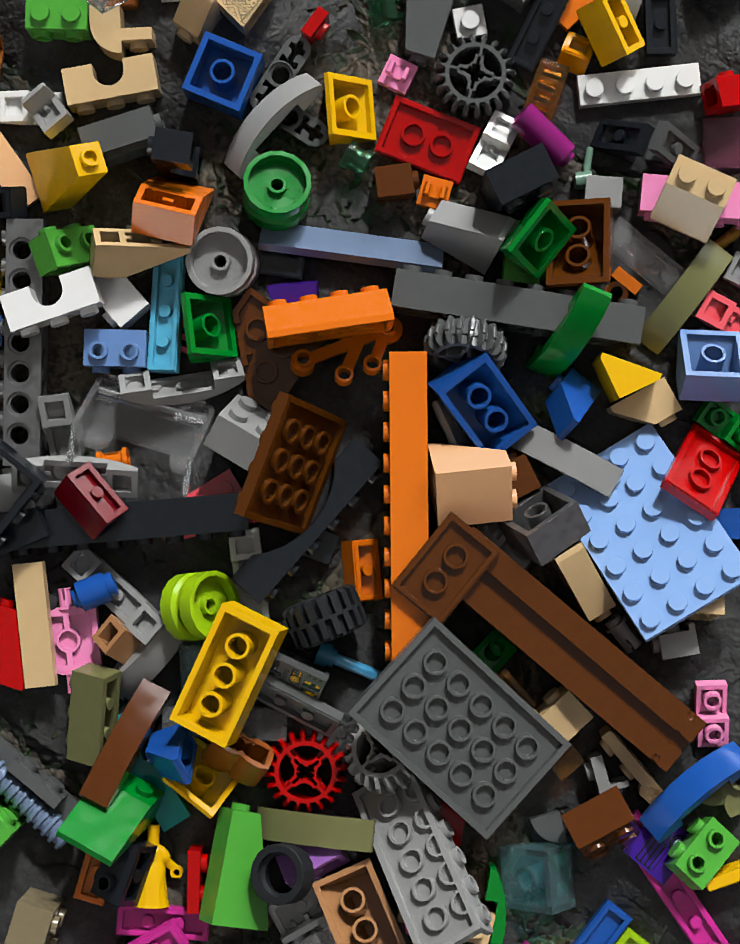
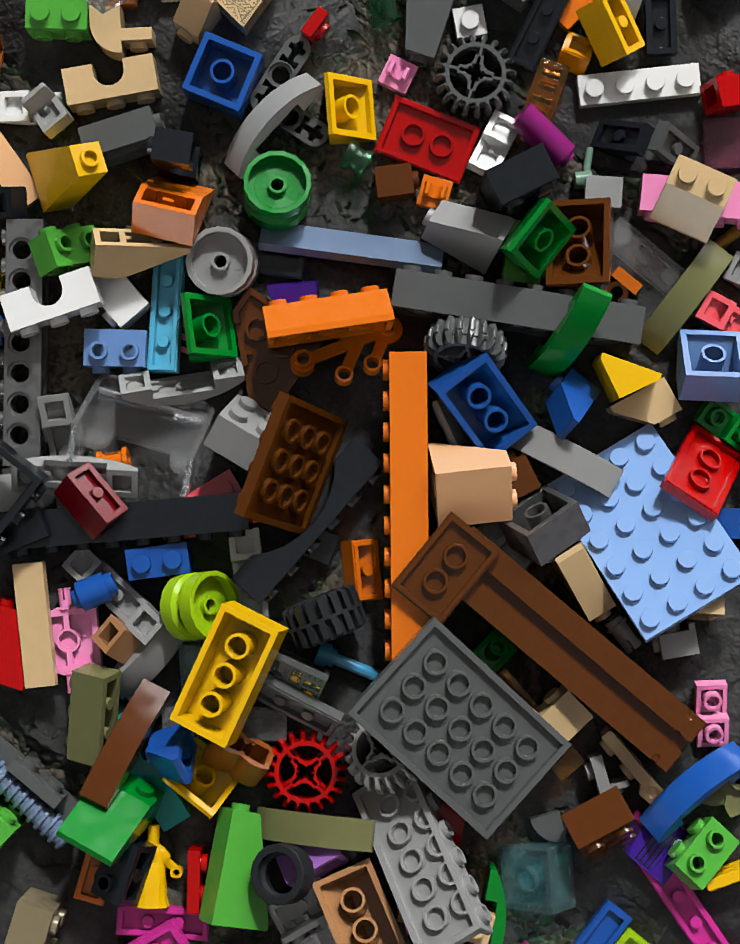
(159, 561): none -> blue brick

